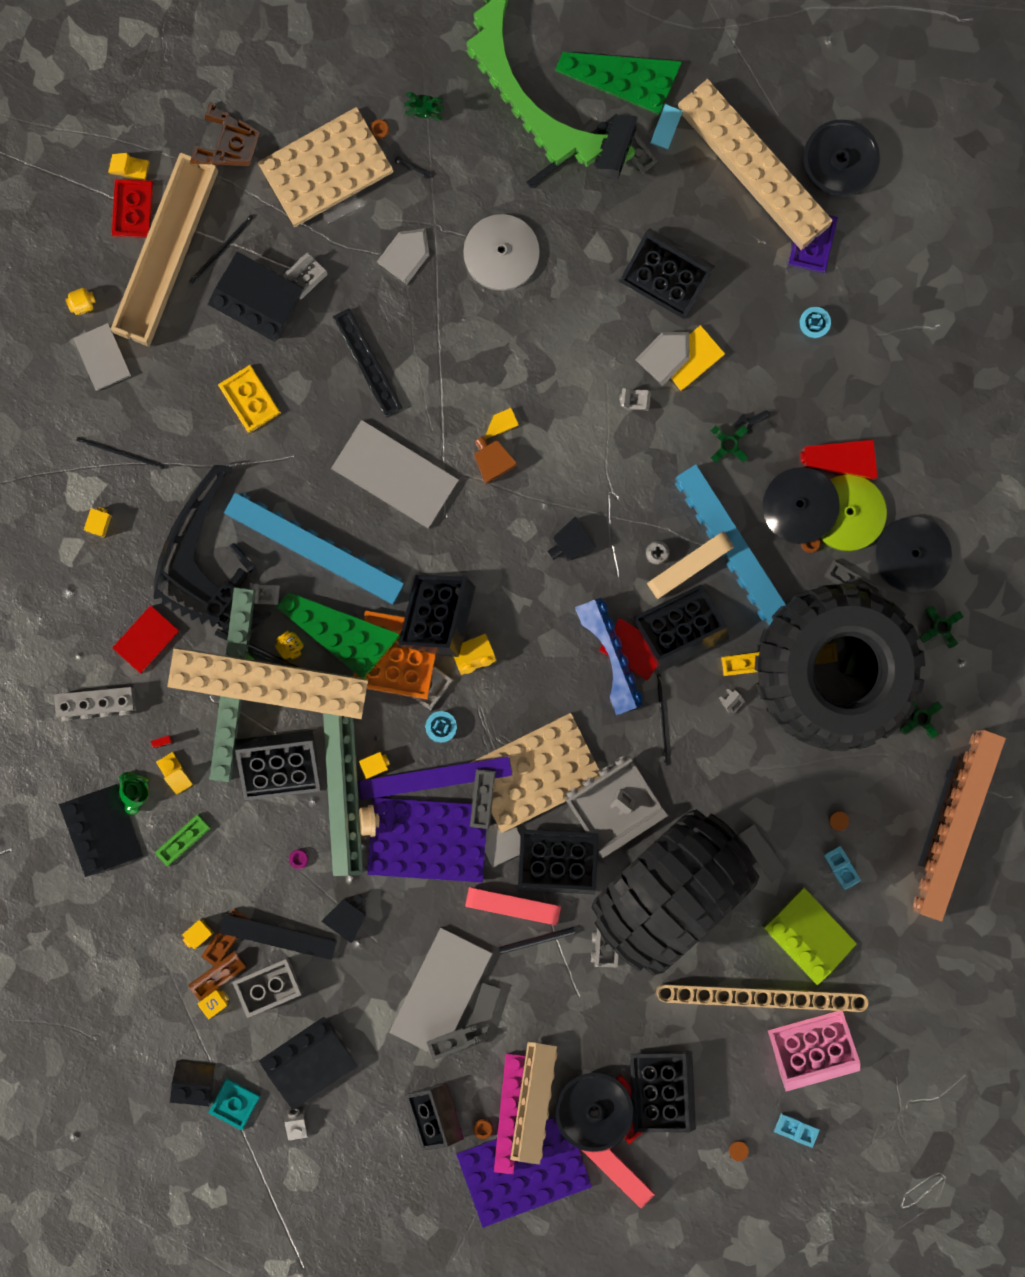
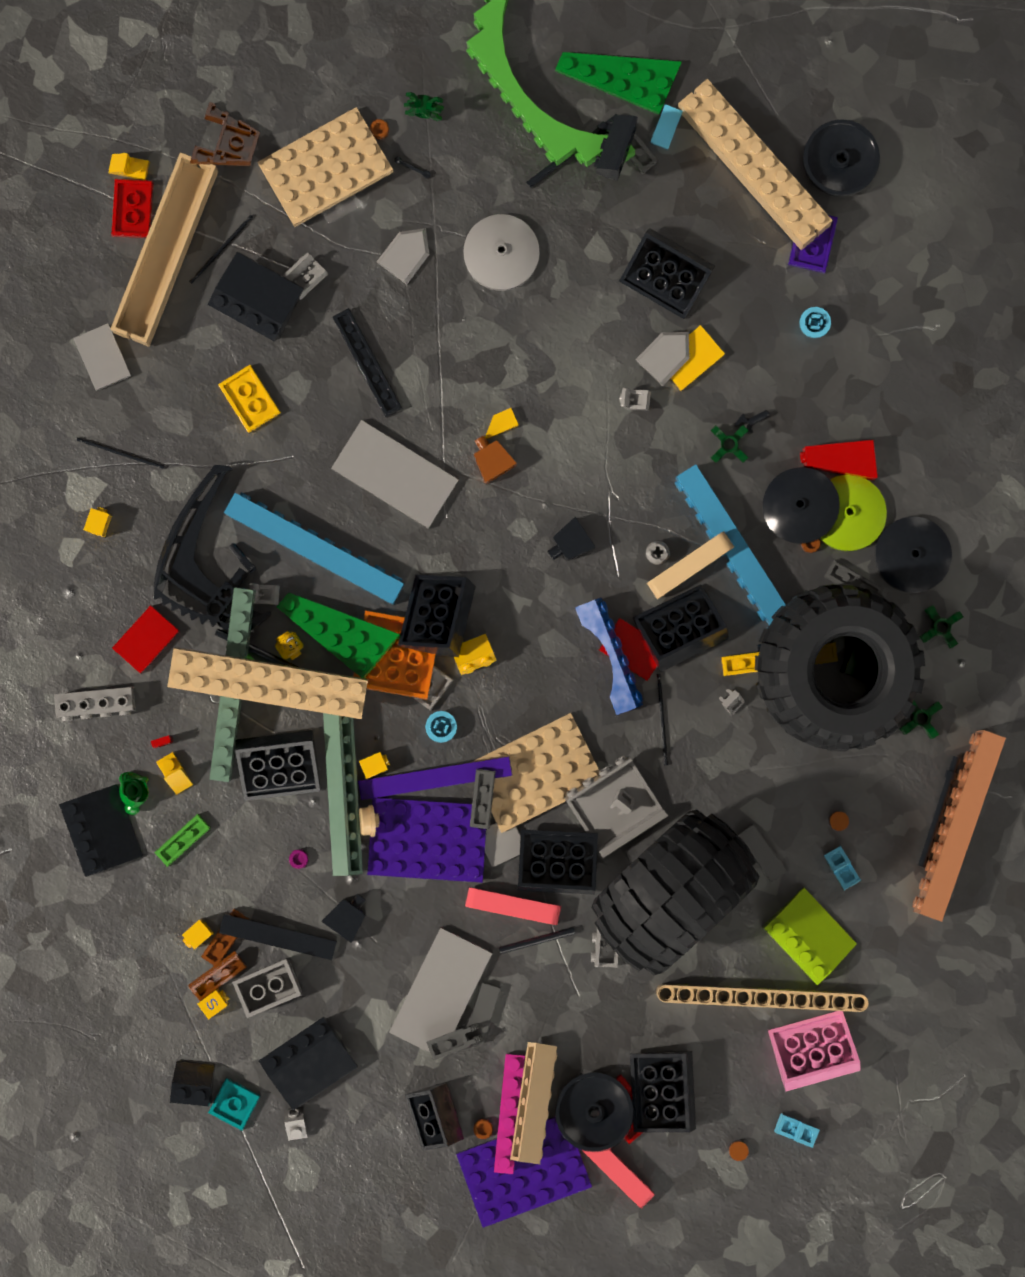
(80, 301): yellow head -> none

